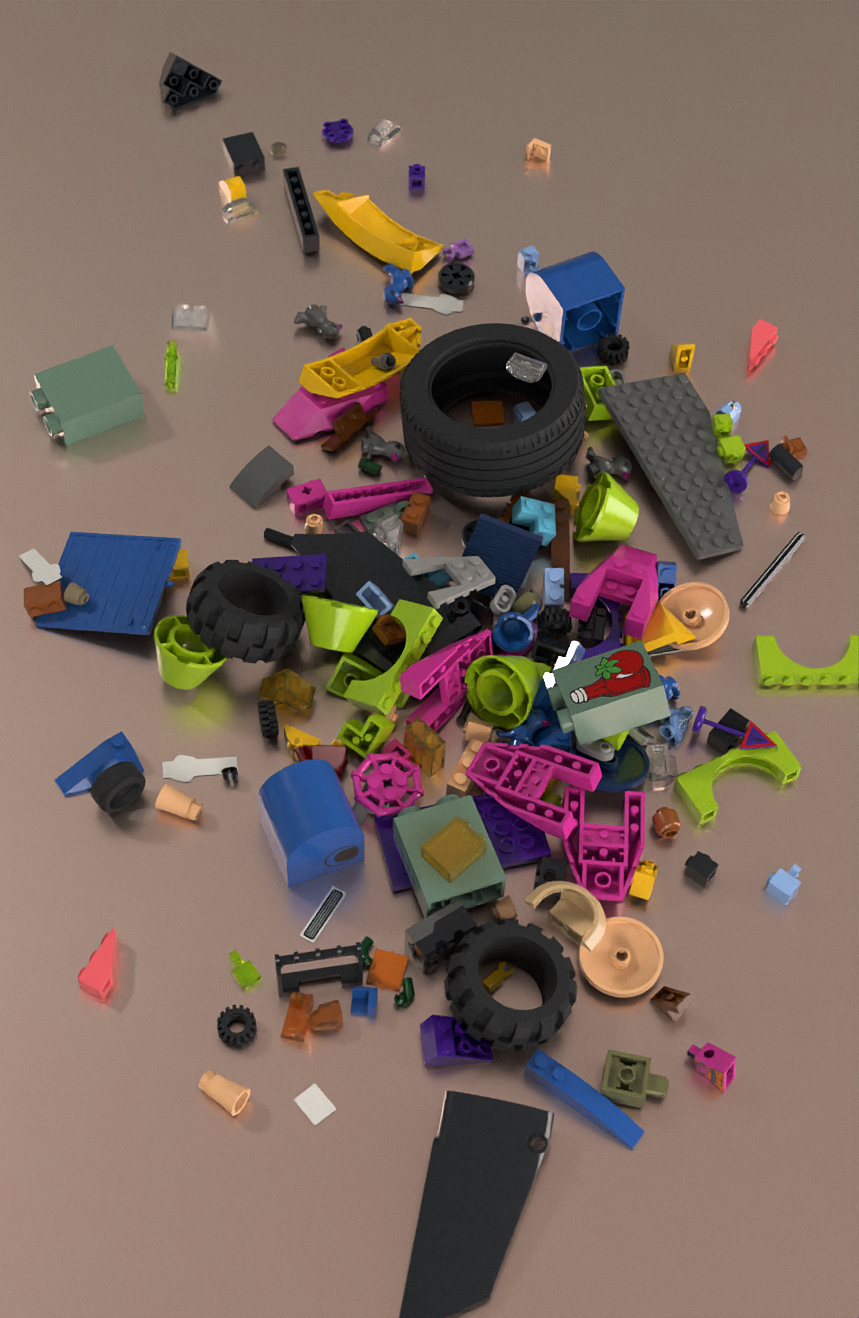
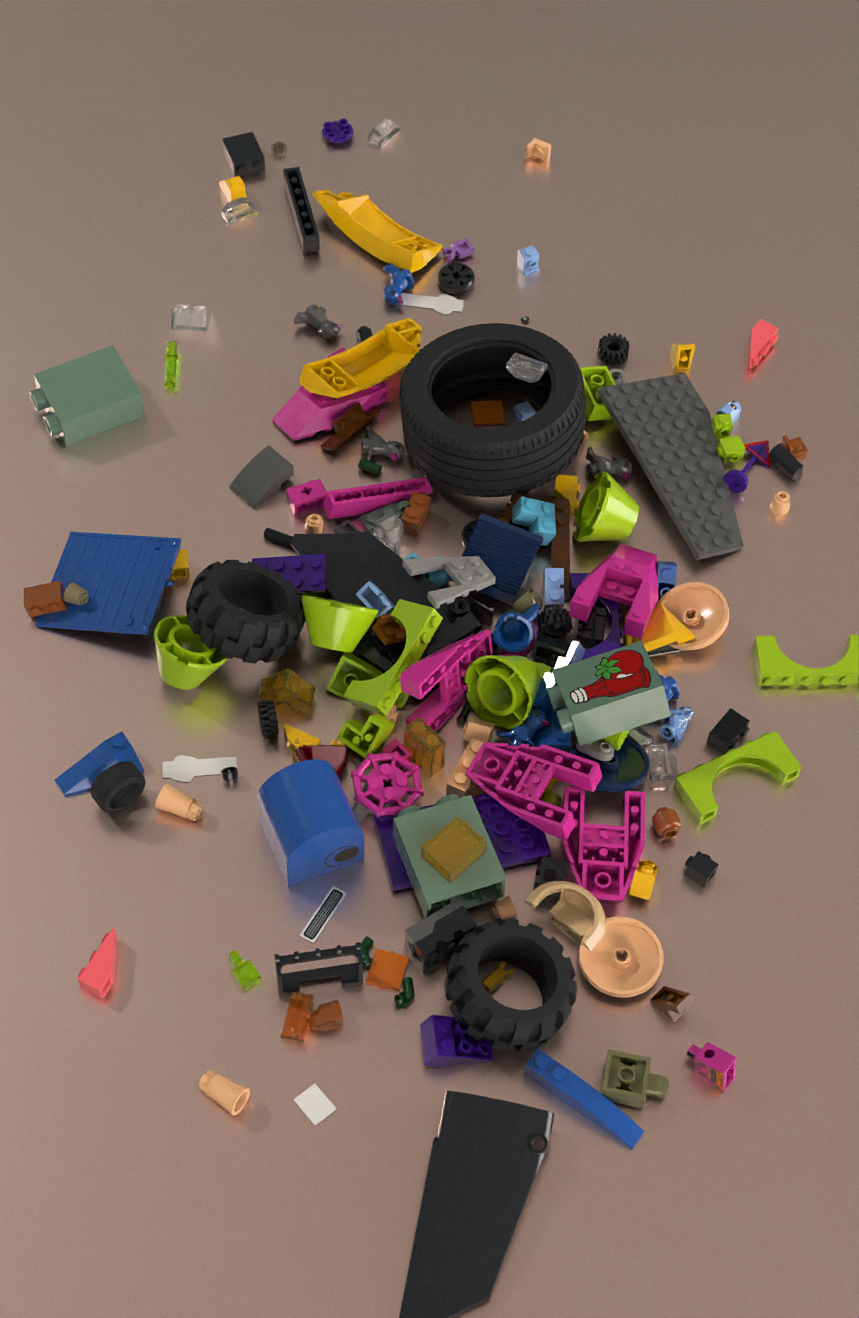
(41, 568): white sticker -> none
(185, 83): black brick -> none
(233, 1014): black tyre -> none
(364, 1000): blue panel -> none
(384, 361): dark grey cone -> none
(416, 172): dark purple brick -> none
(503, 600): light grey plate -> none
(576, 300): blue brick -> none
(753, 738): dark purple piece -> none
(772, 570): axle -> none
(784, 884): light blue brick -> none

